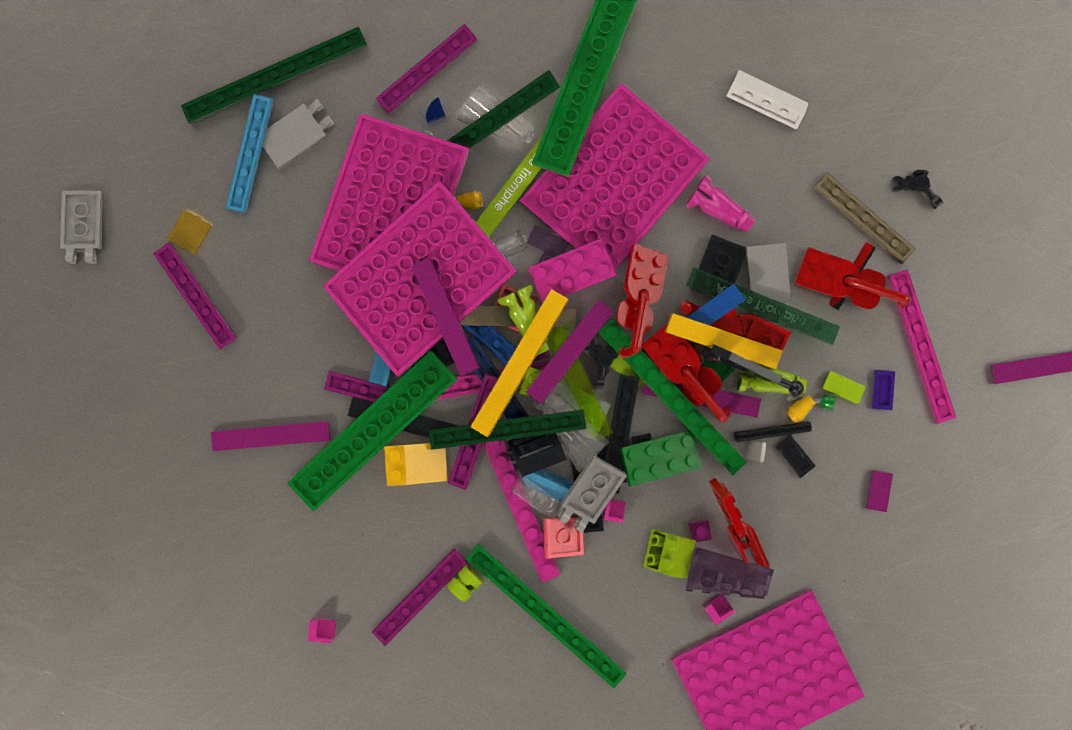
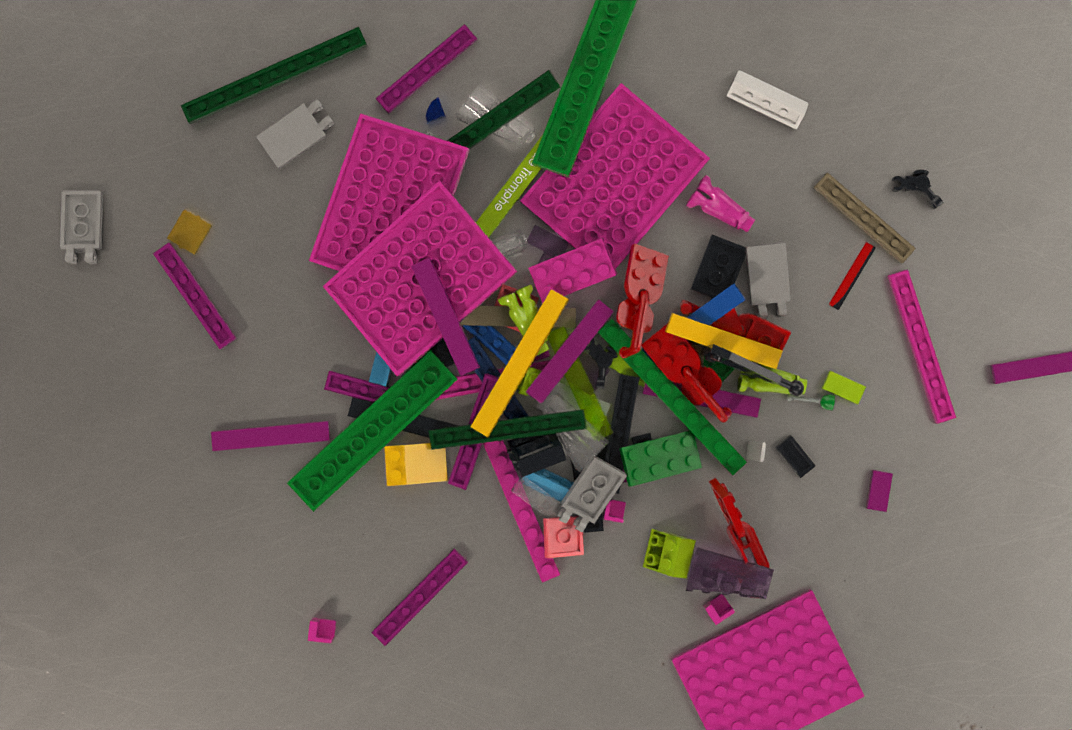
(249, 153): dark azure tile -> none
(465, 583): lime wheel -> none
(471, 200): yellow cone -> none
(546, 615): green plate -> none
(700, 530): magenta plate -> none
(767, 307): clear green tile -> none
(773, 431): black axle -> none
(801, 408): yellow cone -> none
(825, 275): red plate -> none
(883, 390): dark purple tile -> none

